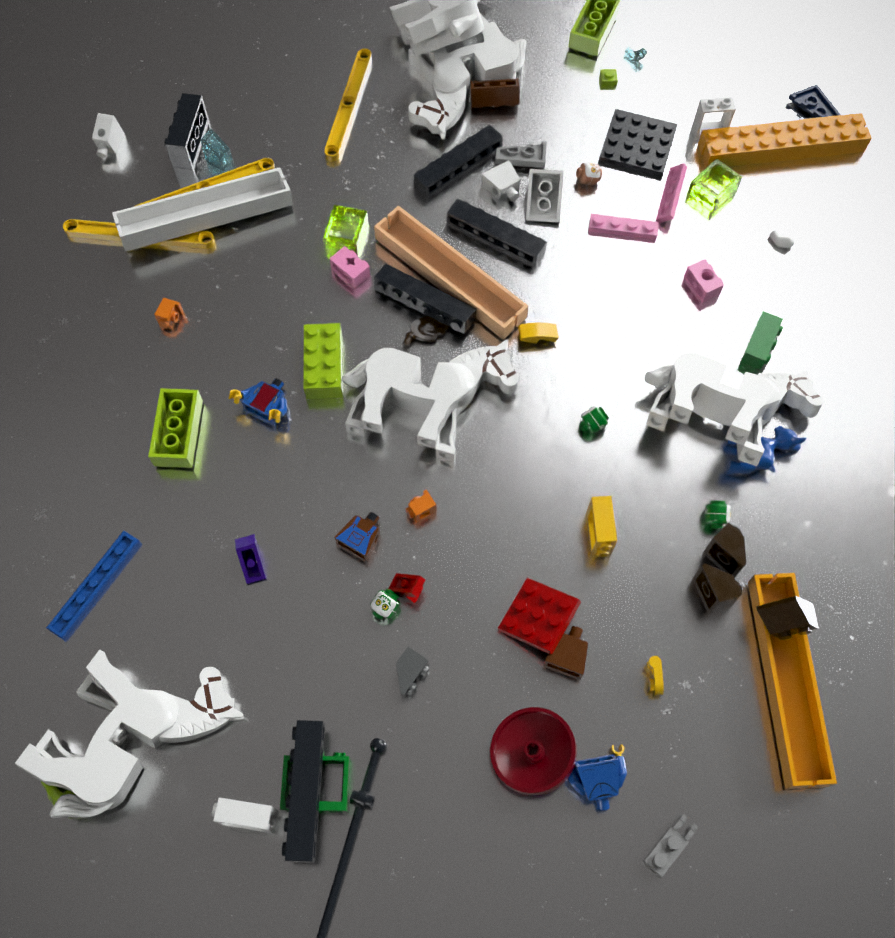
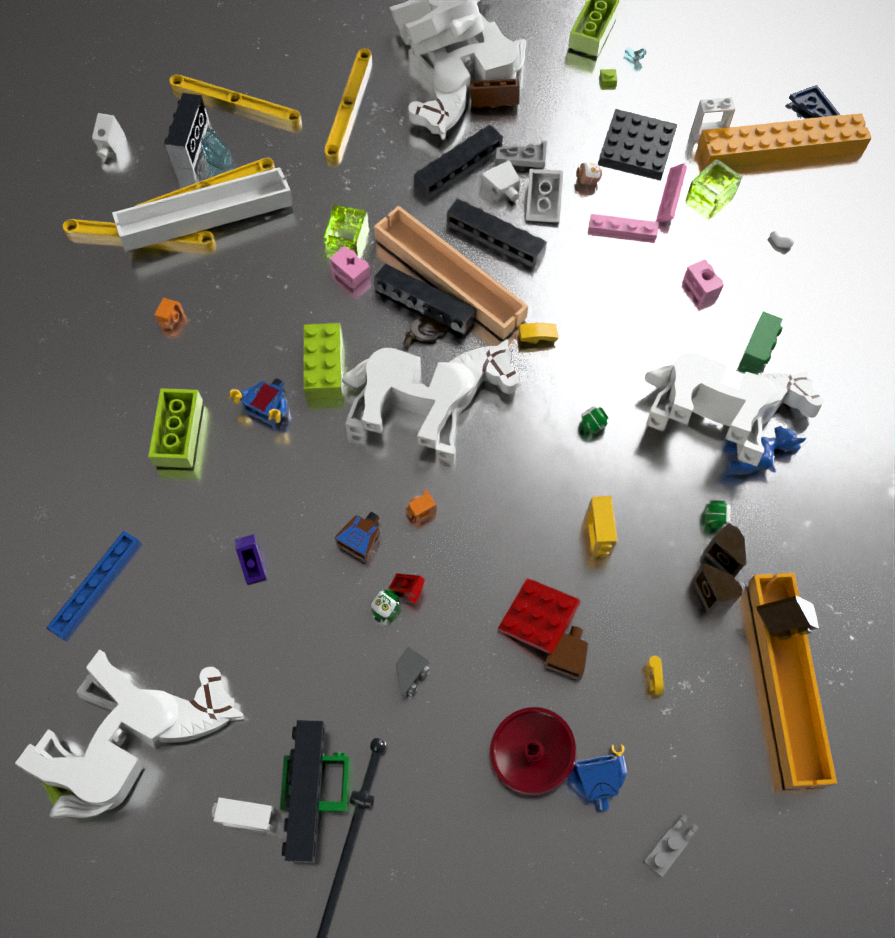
(245, 103): none -> yellow beam

